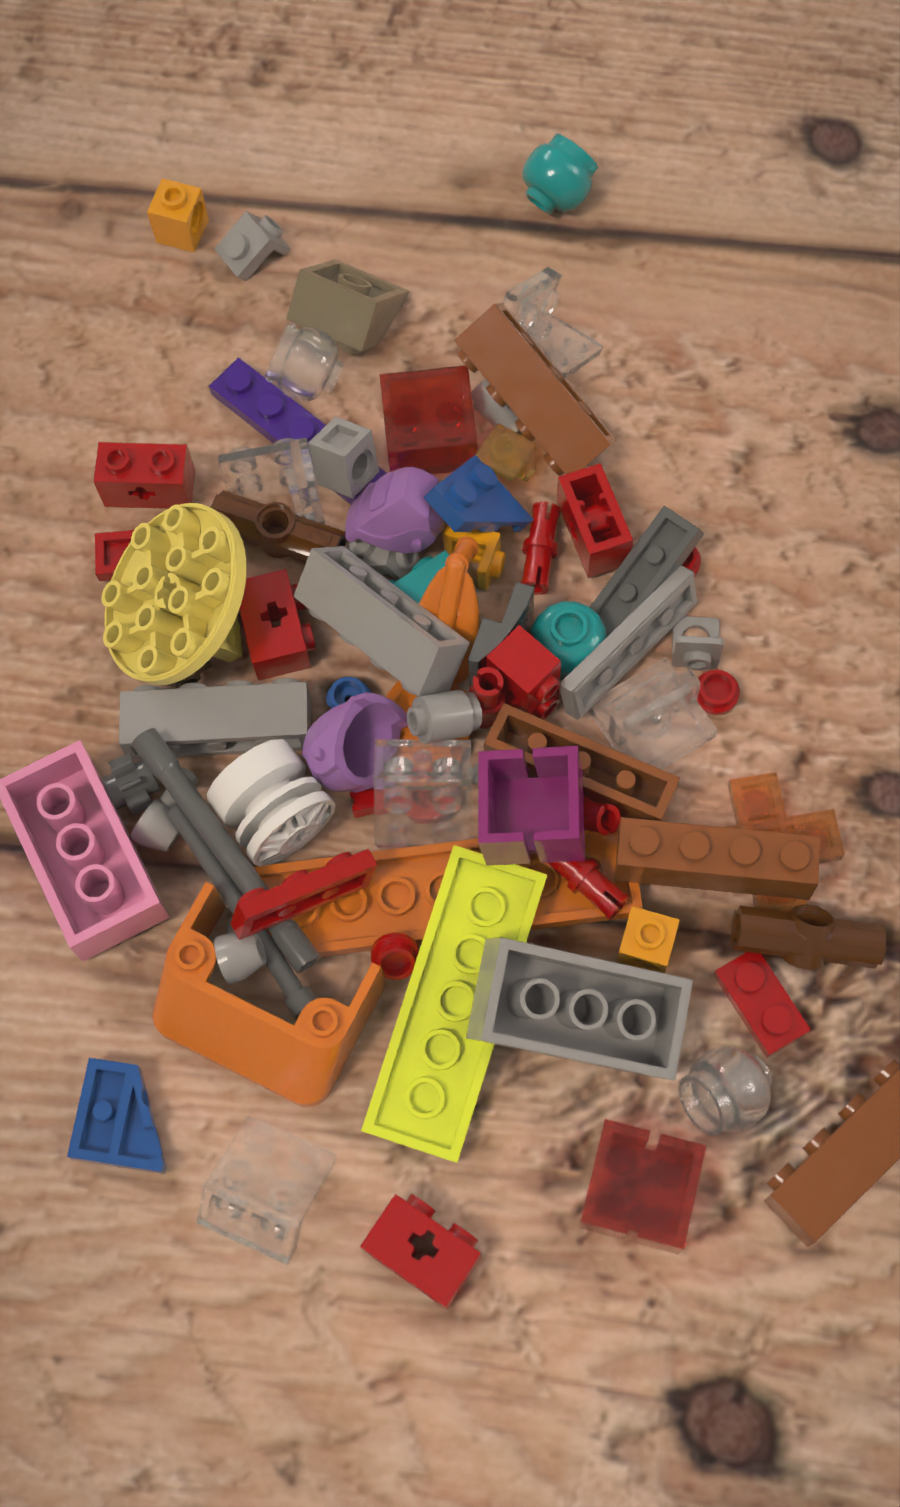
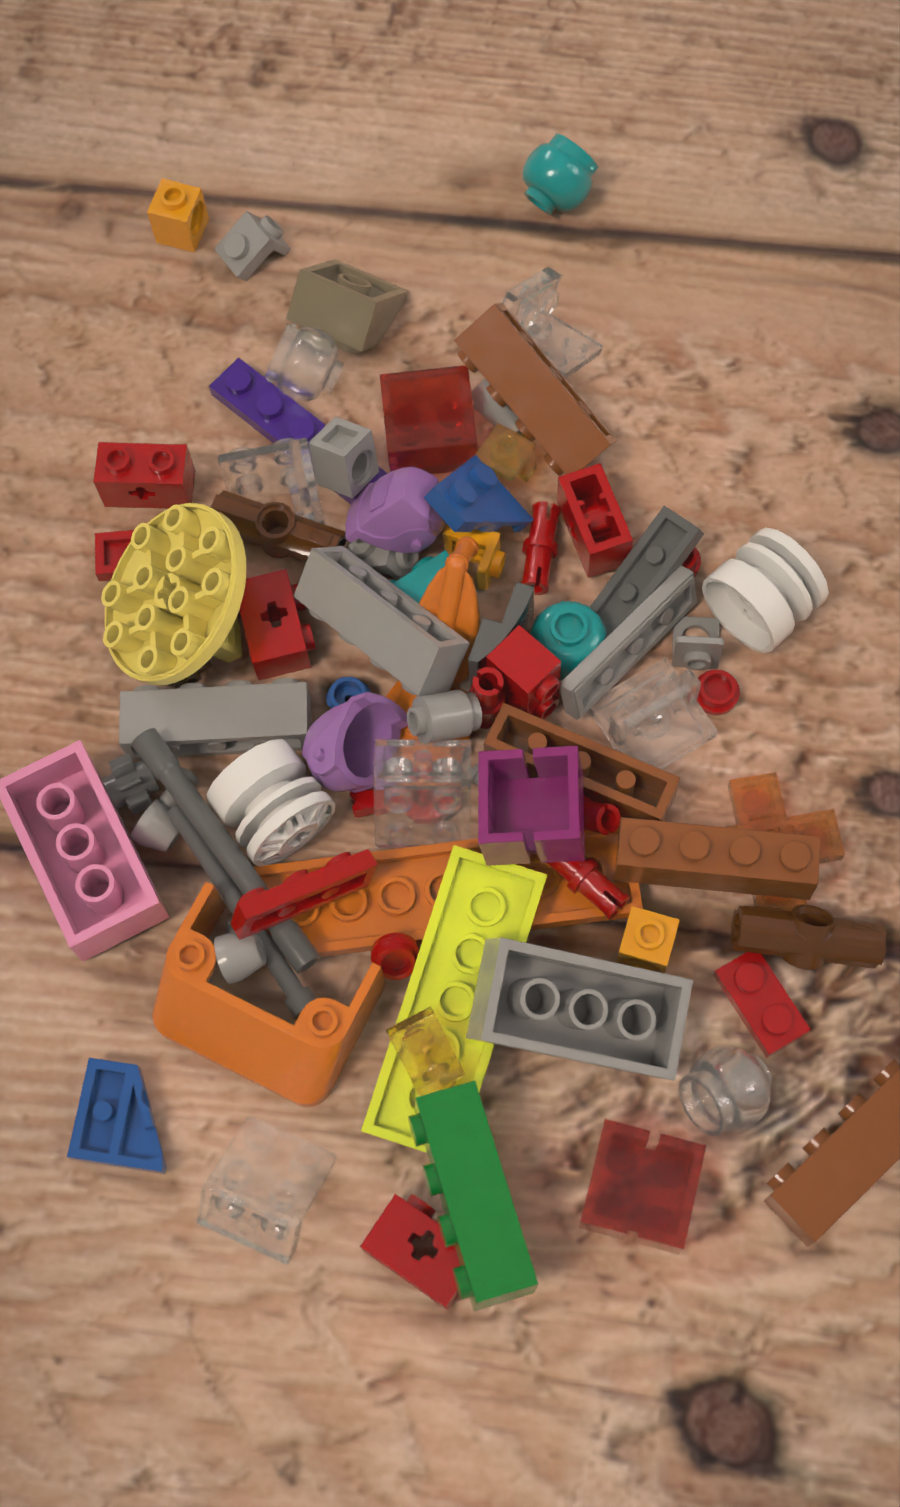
(426, 1052): none -> clear yellow bracket
(474, 1197): none -> green brick
(765, 590): none -> white wheel

